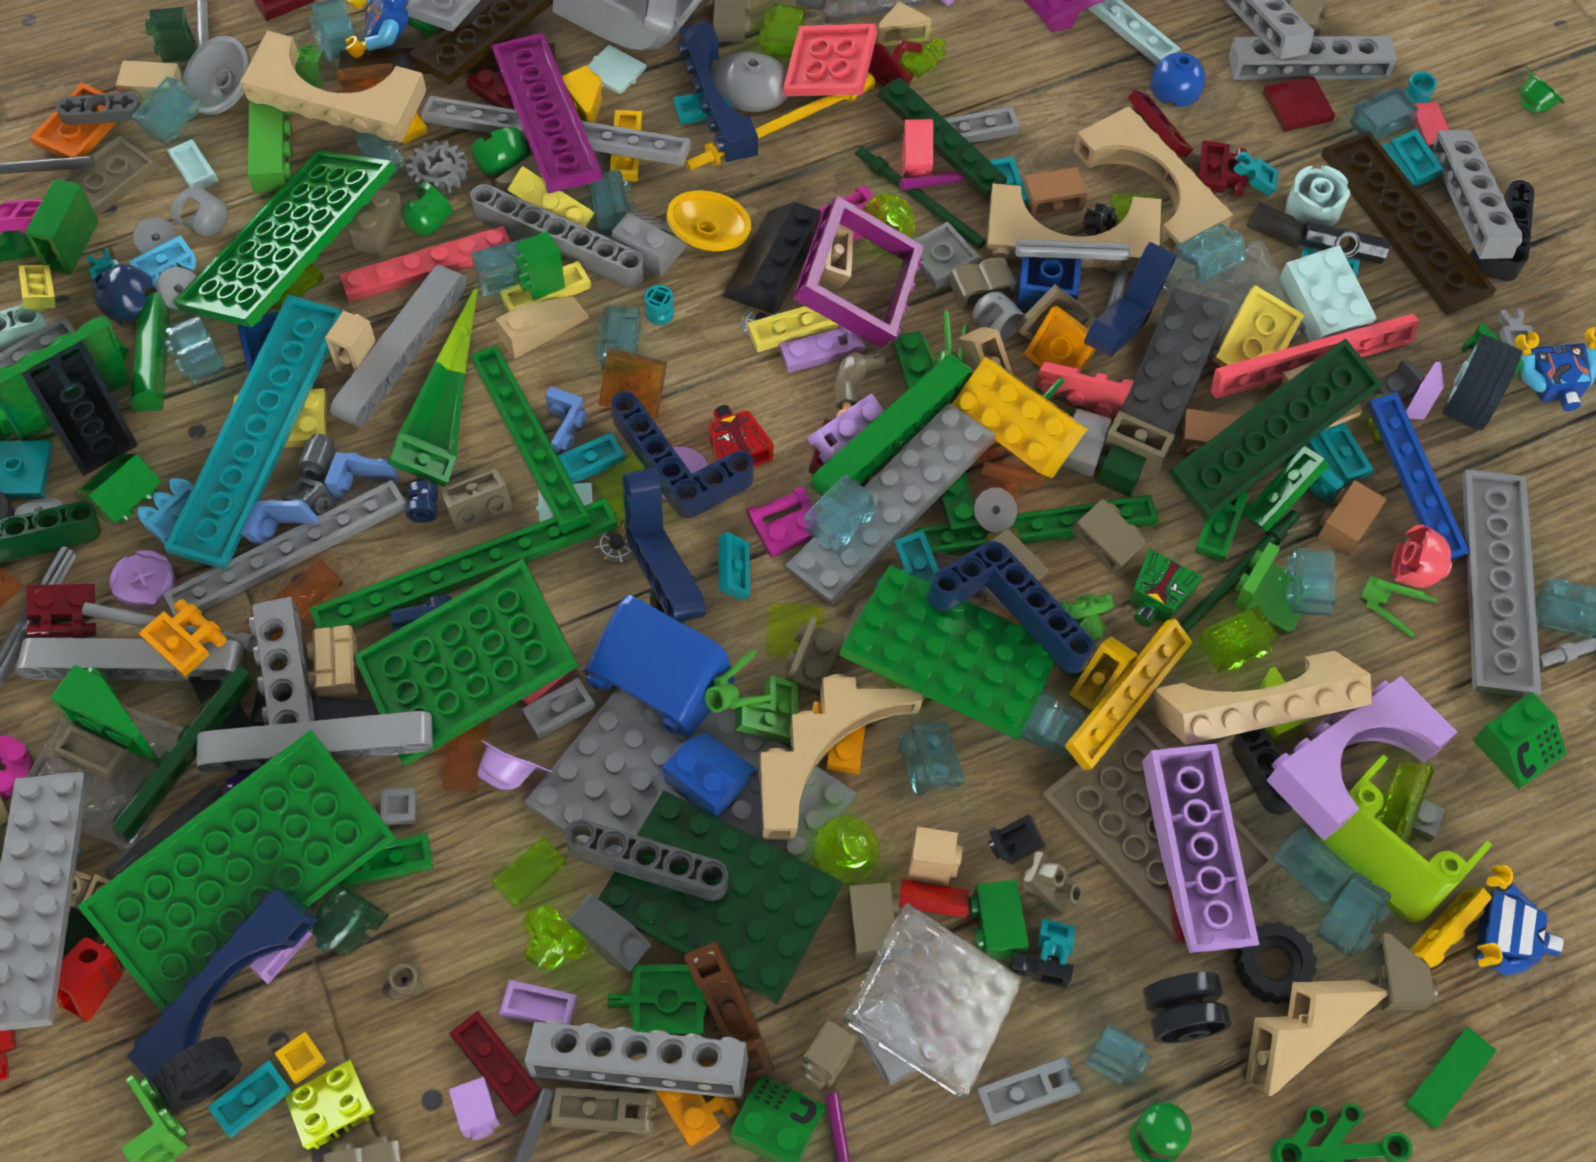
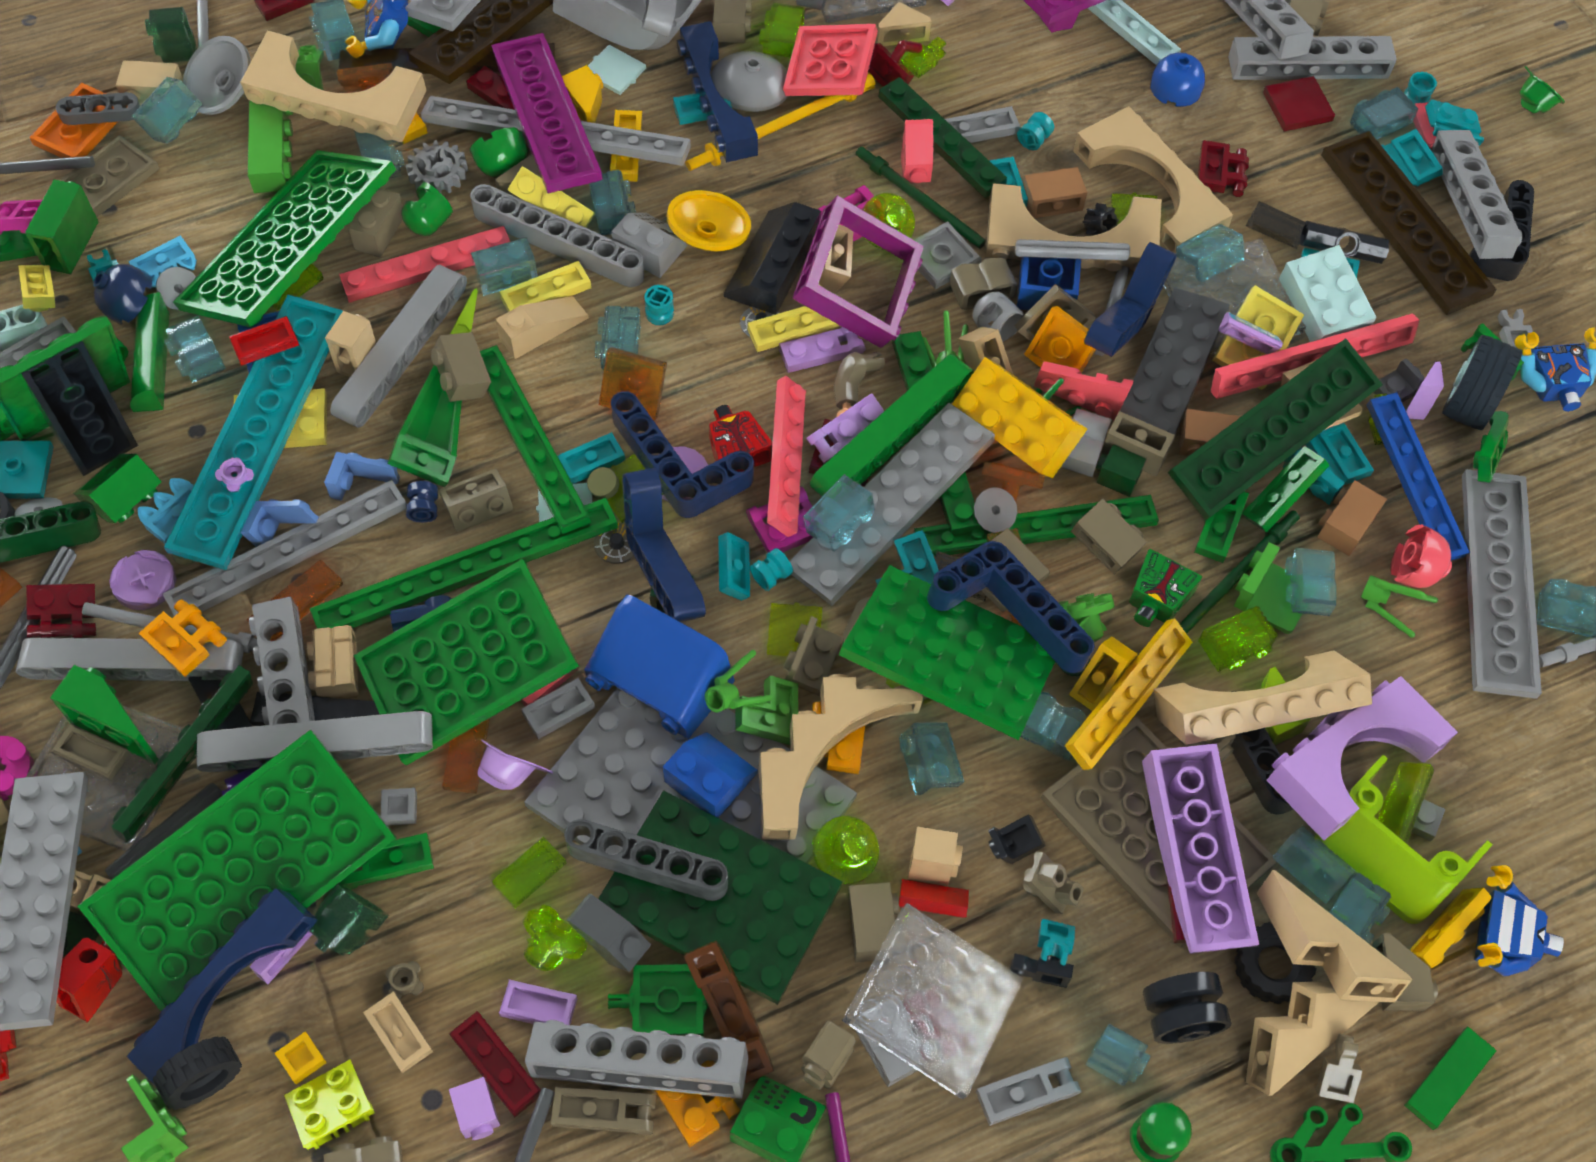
(153, 233): light grey piece -> none
(192, 165): light aqua tile -> none
(210, 216): light grey helmet -> none
(230, 467): none -> lavender plate
(249, 1099): teal plate -> none
(264, 340): none -> red tile
(312, 493): dark grey bracket -> none
(316, 457): dark grey brick -> none
(398, 1032): none -> tan plate
(460, 366): none -> dark tan brick
(539, 266): green brick -> none
(566, 406): medium blue bracket -> none
(603, 483): none -> olive tile
(771, 569): none -> teal wheel
(786, 457): none -> coral plate
(930, 180): magenta bar -> none
(999, 919): green brick -> none
(1032, 134): none -> teal wheel
(1159, 123): dark red plate -> none
(1249, 334): none -> lavender slope
(1260, 174): teal plate -> none
(1318, 195): light aqua brick -> none
(1322, 940): none -> tan slope
(1340, 1076): none -> plate
(1450, 117): none -> teal plate
(1492, 447): none -> green plate
(1523, 740): green slope -> none

